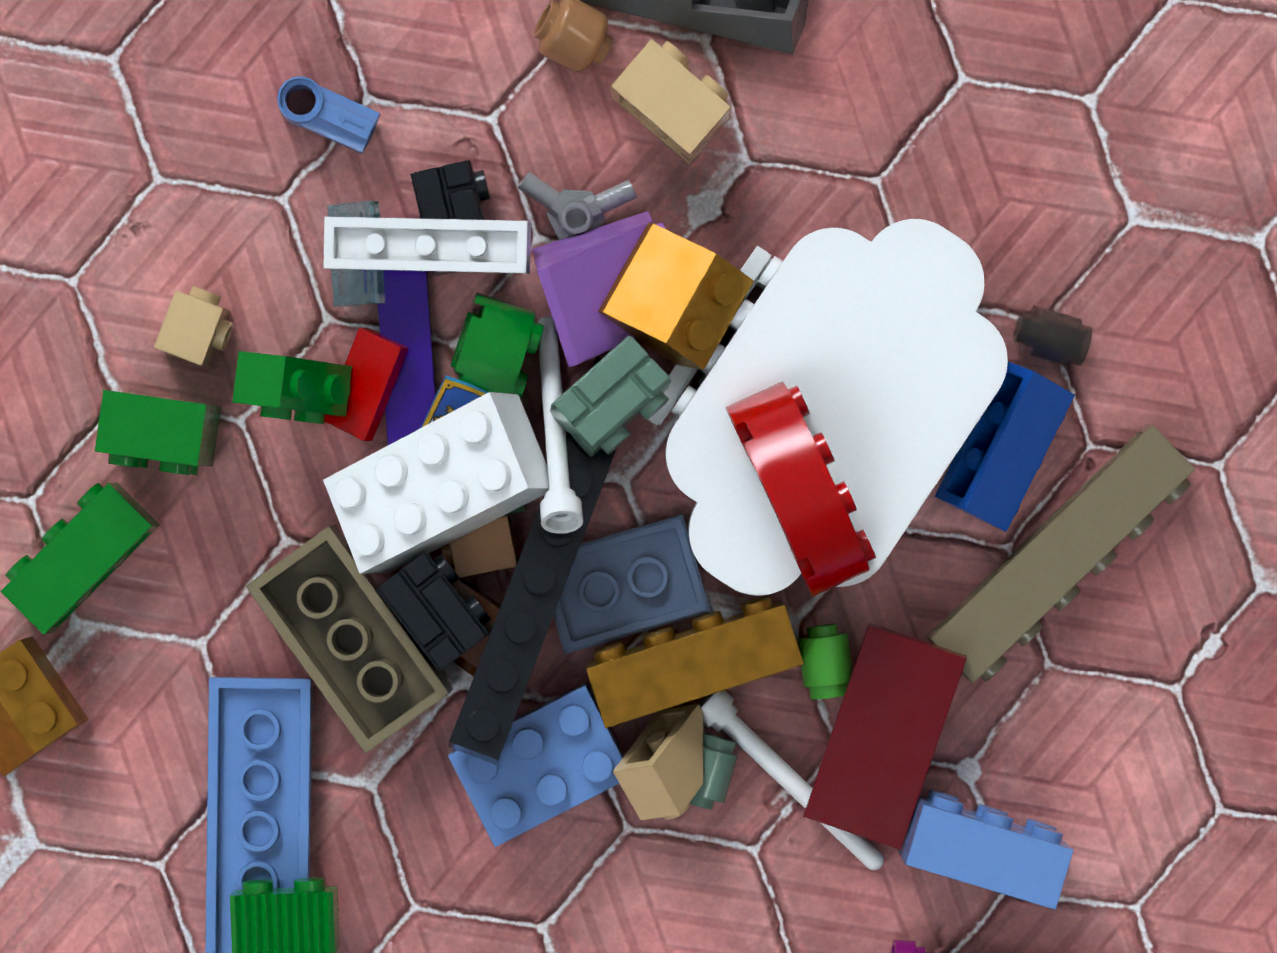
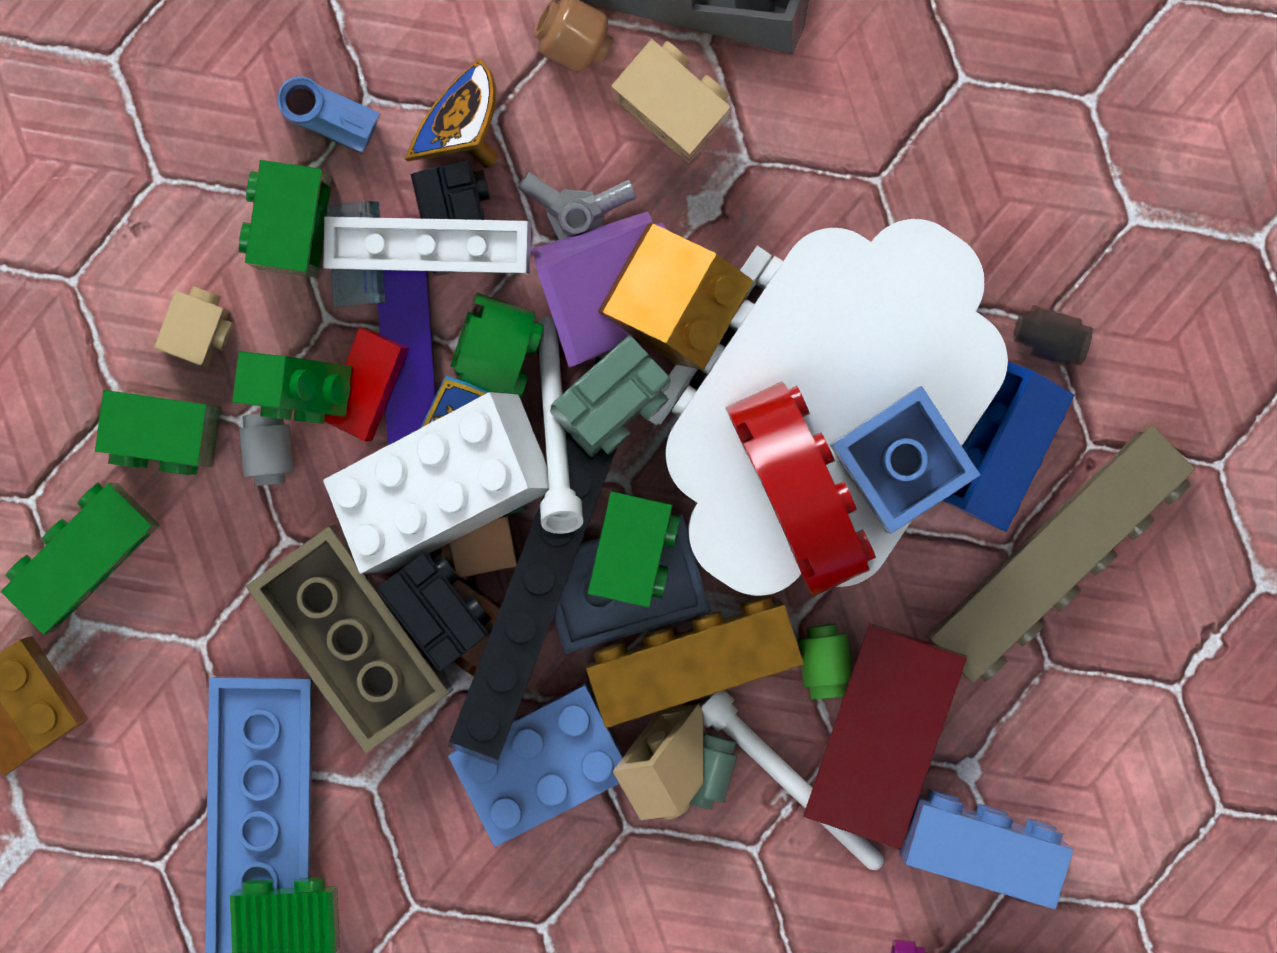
(265, 449): none -> light grey brick
(286, 218): none -> green brick
(459, 119): none -> shield
(632, 548): none -> green brick
(904, 460): none -> medium blue brick

